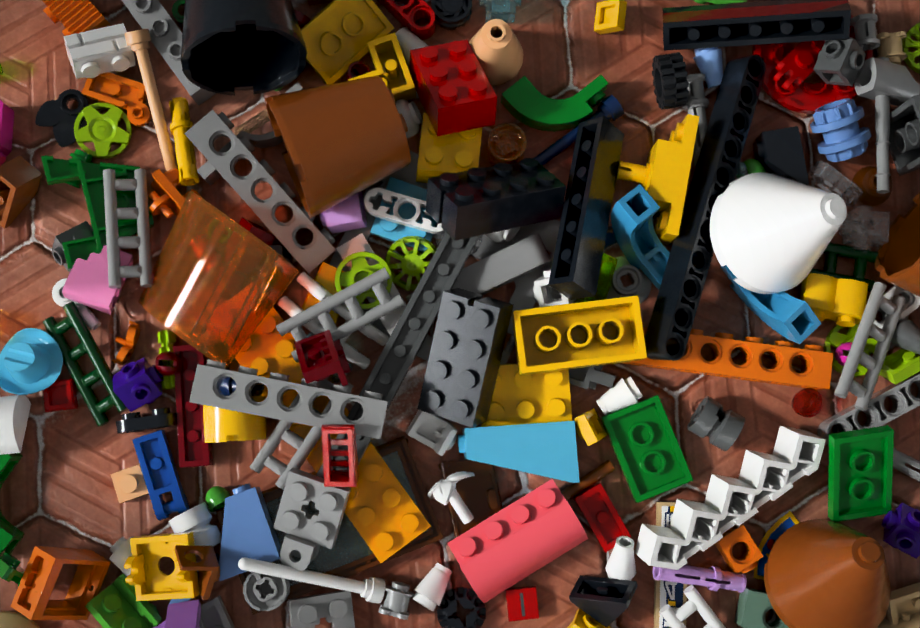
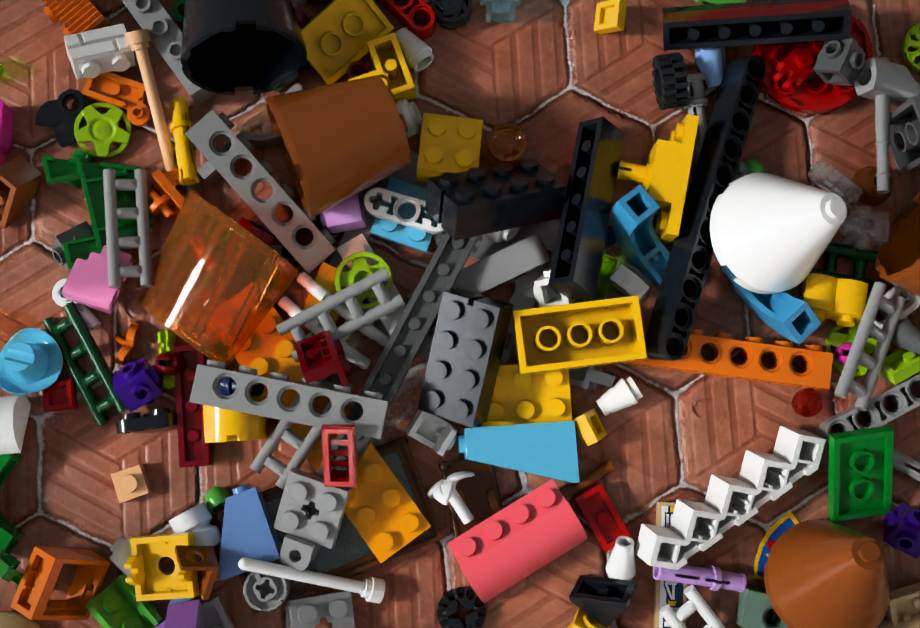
(160, 474): blue plate -> none
(396, 600): light grey brick -> none
(411, 262): lime wheel -> none
(432, 588): white cone -> none
(453, 87): red brick -> none
(497, 51): light nougat cone -> none
(522, 603): red tile -> none
(550, 114): green arch -> none
(609, 108): dark blue piece -> none
(628, 282): none -> white piece
(647, 449): green plate -> none
(719, 425): dark grey wheel -> none
(751, 555): orange brick -> none
(782, 153): black slope -> none
(840, 130): medium blue piece -> none
(865, 31): light grey bush -> none
(891, 46): tan brick -> none

